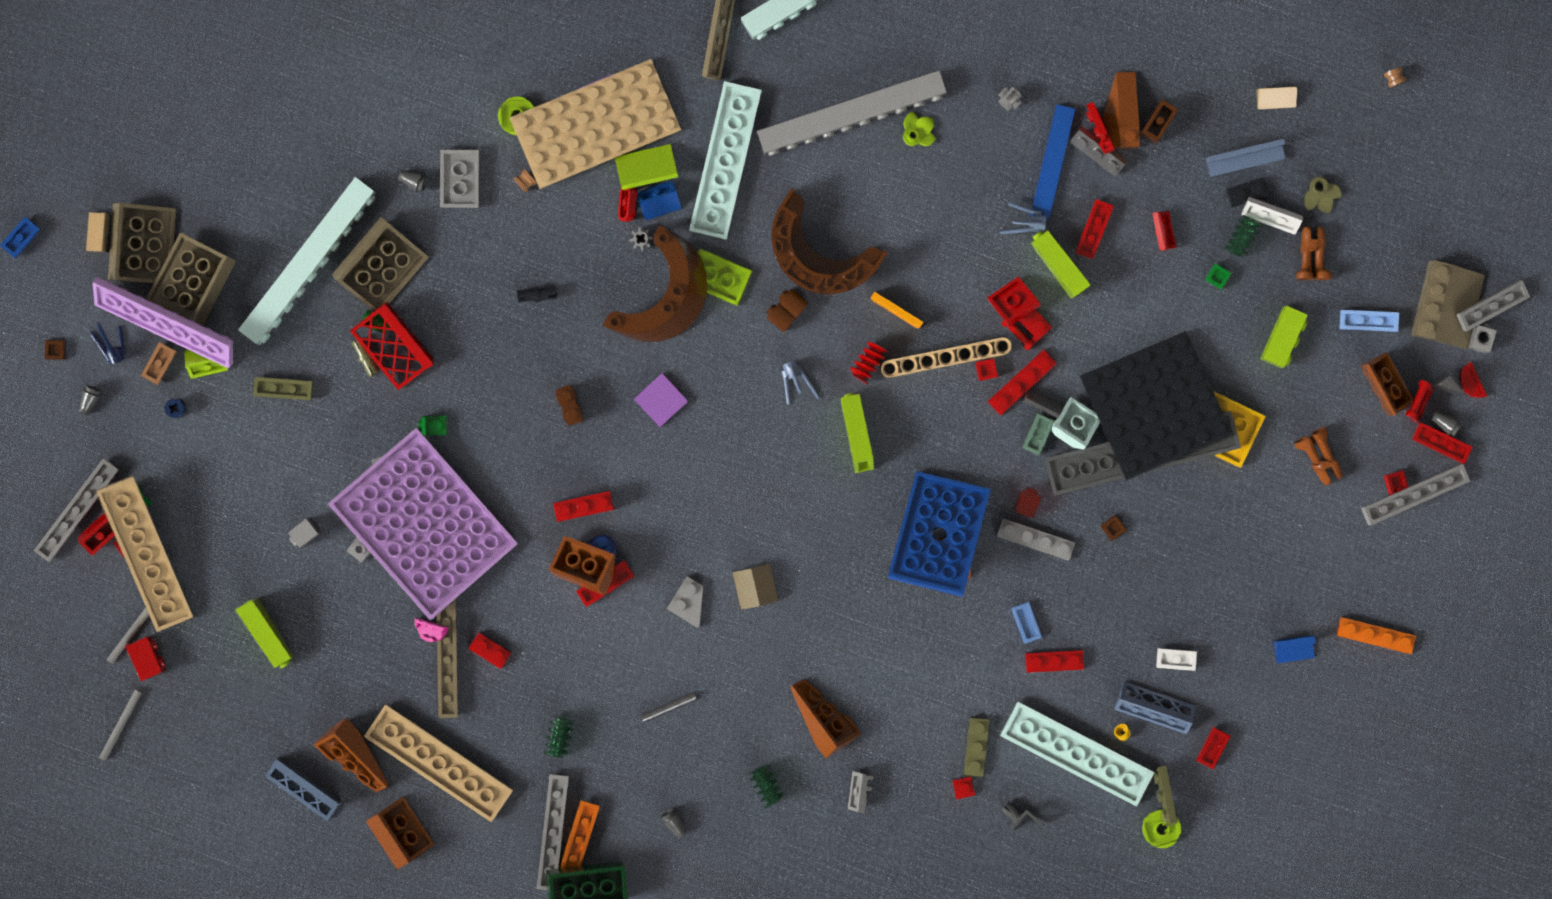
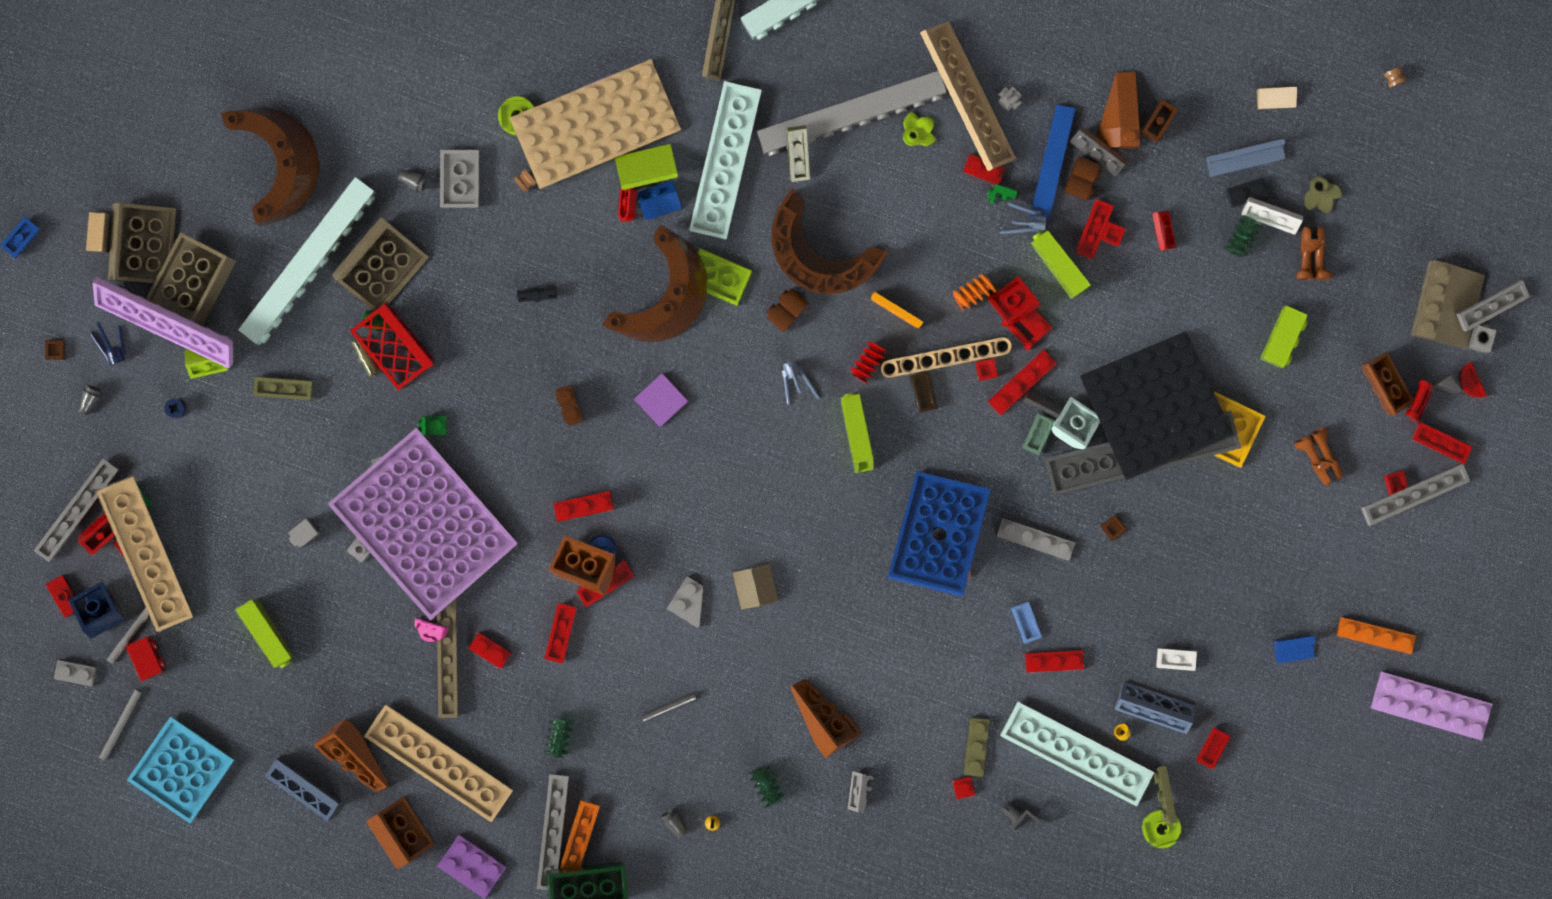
(61, 593): none -> red plate
(75, 673): none -> light grey plate
(96, 610): none -> dark blue slope
(159, 363): medium nougat plate -> none
(180, 769): none -> medium azure plate
(295, 159): none -> reddish brown windscreen
(471, 866): none -> medium lavender plate
(560, 633): none -> red plate
(641, 244): light grey gear -> none
(716, 823): none -> yellow hinge
(798, 153): none -> plate
(923, 392): none -> dark brown plate
(968, 95): none -> tan plate
(973, 291): none -> orange piece
(976, 168): none -> red plate
(1003, 192): none -> green bracket
(1027, 502): clear red brick -> none
(1082, 179): none -> reddish brown brick
(1100, 129): red hinge -> none
(1113, 234): none -> red plate
(1217, 276): green plate -> none
(1369, 320): light blue plate -> none
(1431, 706): none -> lavender plate
(1447, 423): dark grey cone -> none

